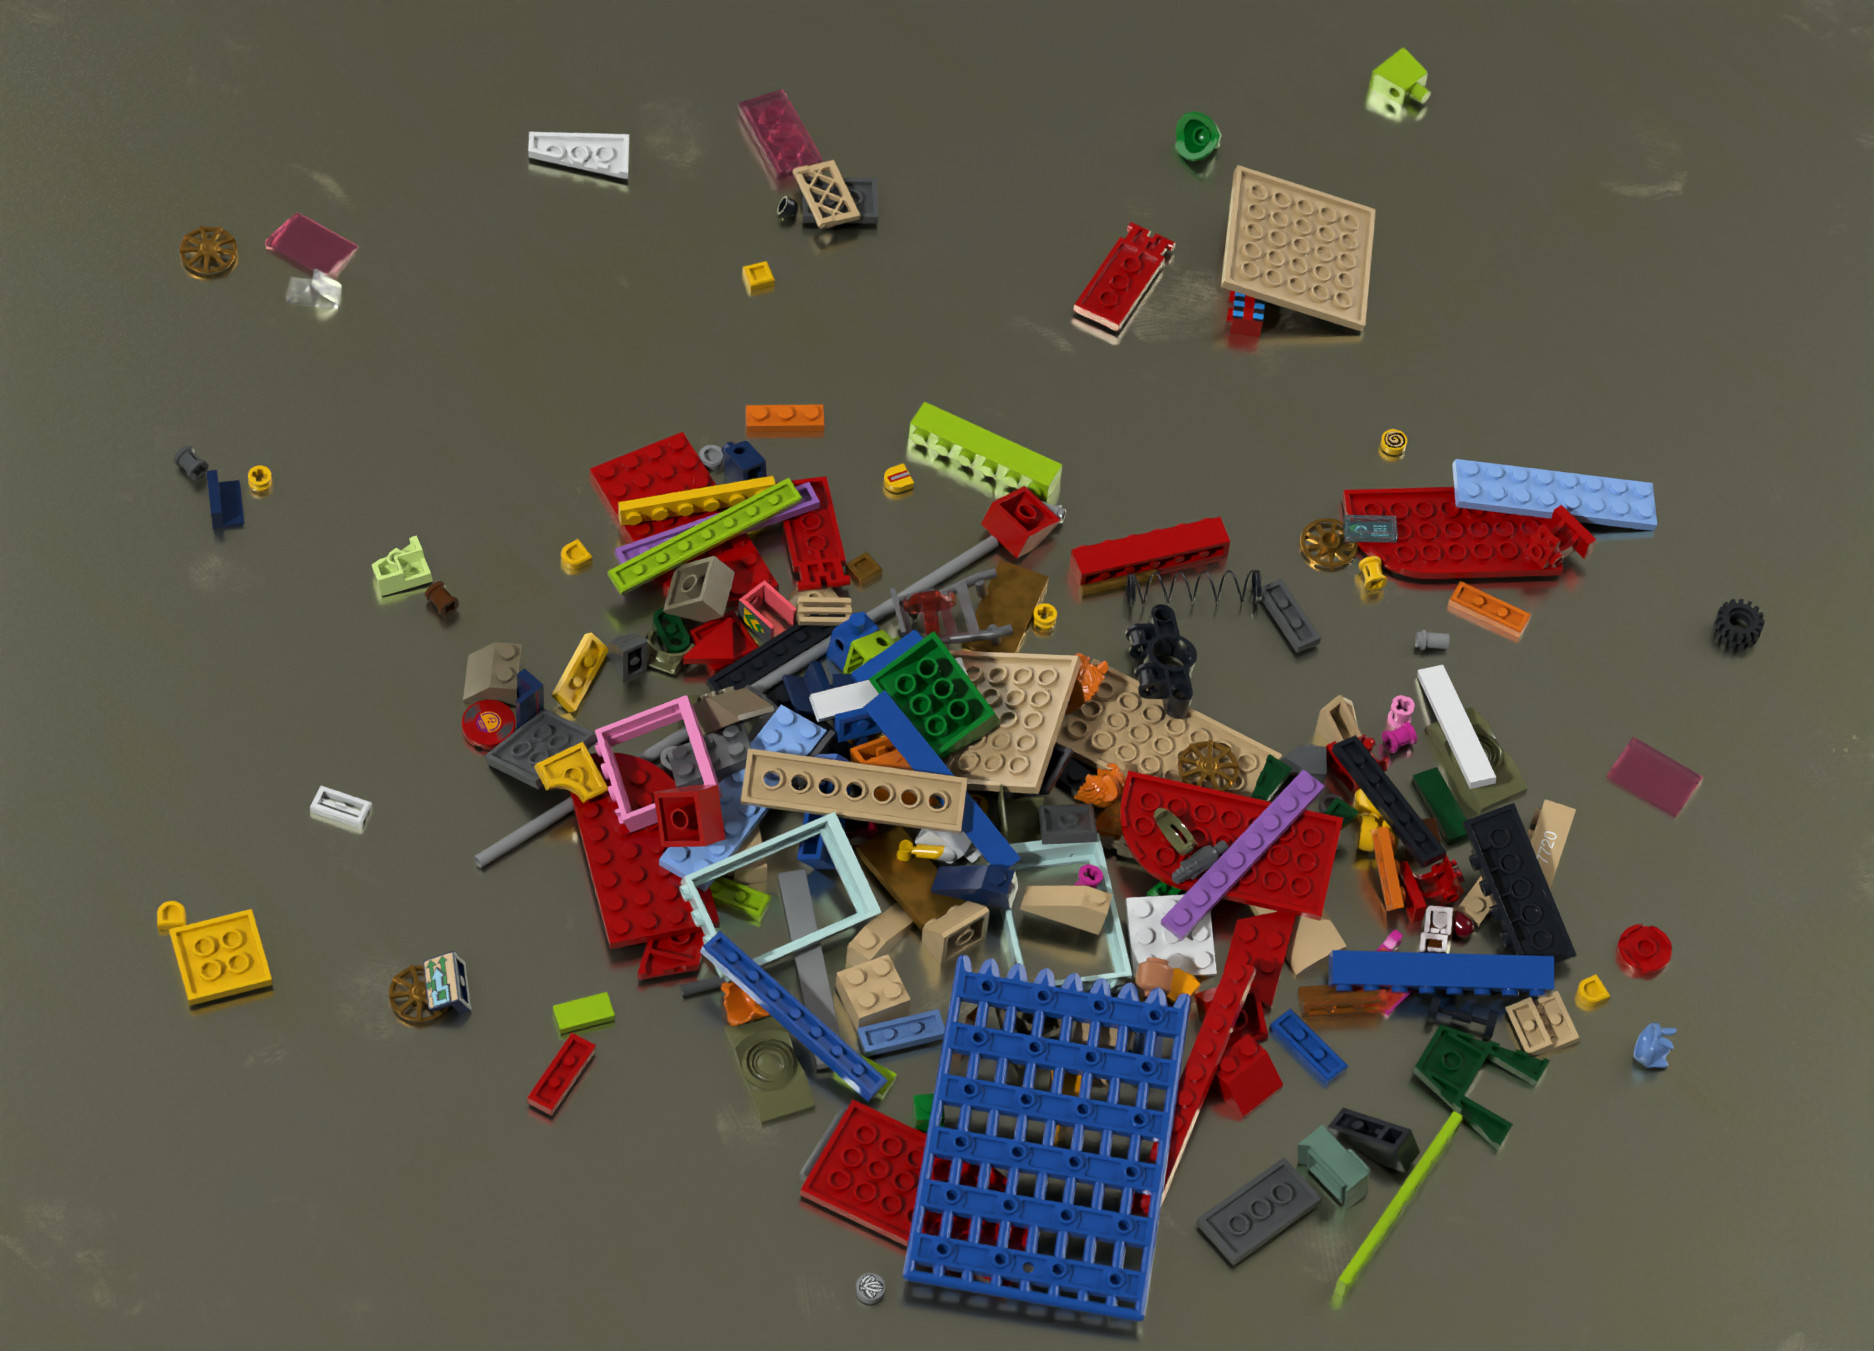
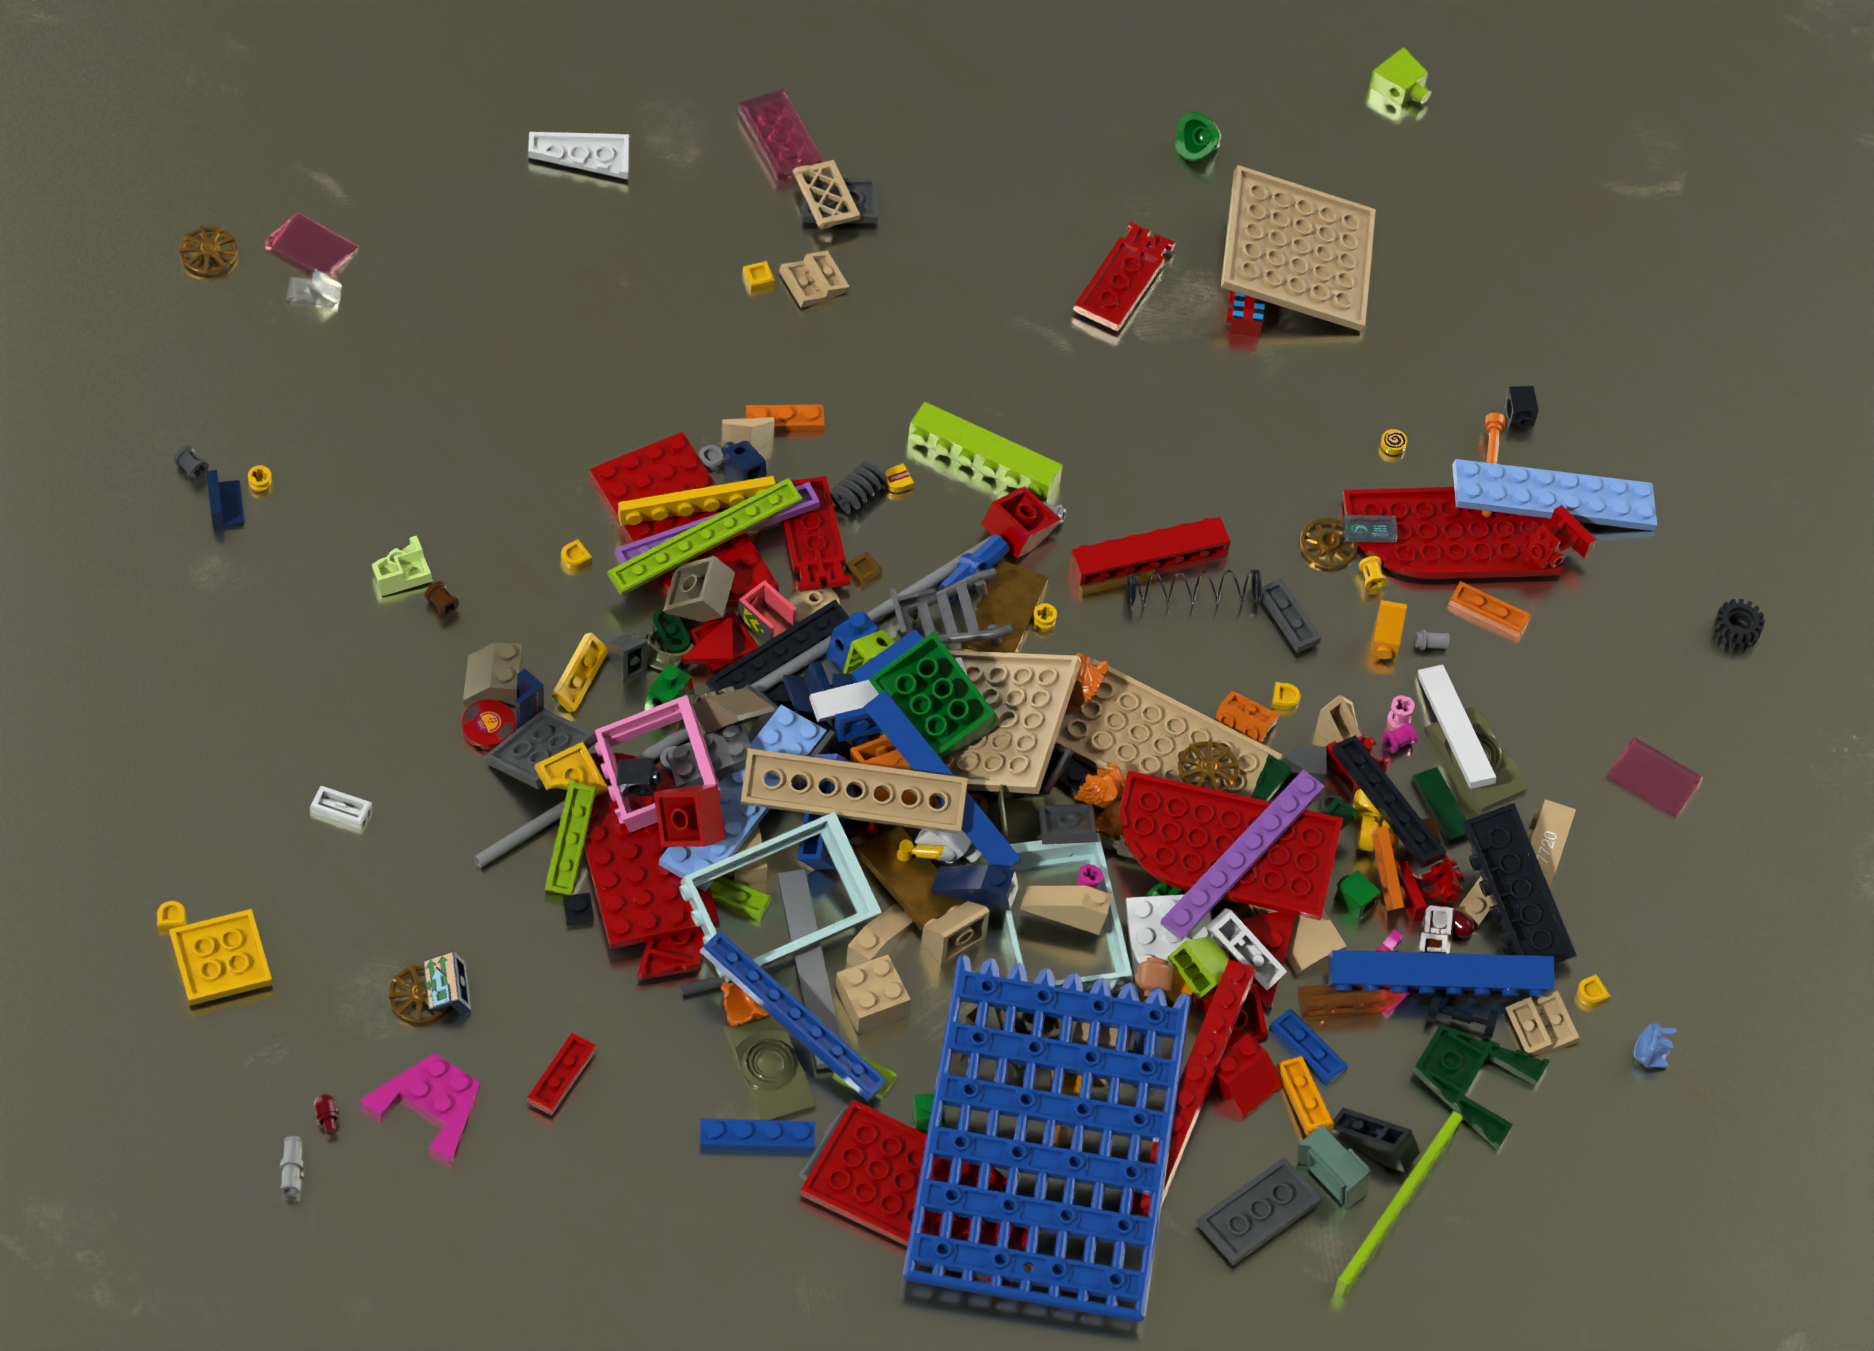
(291, 1165): none -> light grey pin
(326, 1112): none -> dark red cylinder
(435, 1090): none -> dark pink wing
(570, 838): none -> lime tile
(578, 908): none -> black plate
(583, 1012): lime tile -> none
(638, 777): none -> black brick
(669, 685): none -> green torso
(754, 430): none -> tan slope
(757, 1135): none -> blue plate
(787, 207): black hinge -> none
(814, 279): none -> tan slope
(831, 605): tan tile -> none
(858, 487): none -> dark grey piece
(870, 1288): tile -> none
(901, 1033): medium blue plate -> none
(930, 603): clear red tile -> none
(981, 560): none -> blue piece
(1164, 682): black piece -> none
(1166, 822): olive helmet -> none
(1199, 862): dark grey piece -> none
(1200, 963): none -> lime torso
(1246, 716): none -> orange bracket
(1246, 948): none -> white slope
(1285, 696): none -> yellow tile
(1304, 1095): none -> light orange tile
(1357, 894): none -> green brick
(1388, 630): none -> light orange slope
(1494, 425): none -> orange piece
(1521, 406): none -> black brick
(1644, 950): red tile -> none

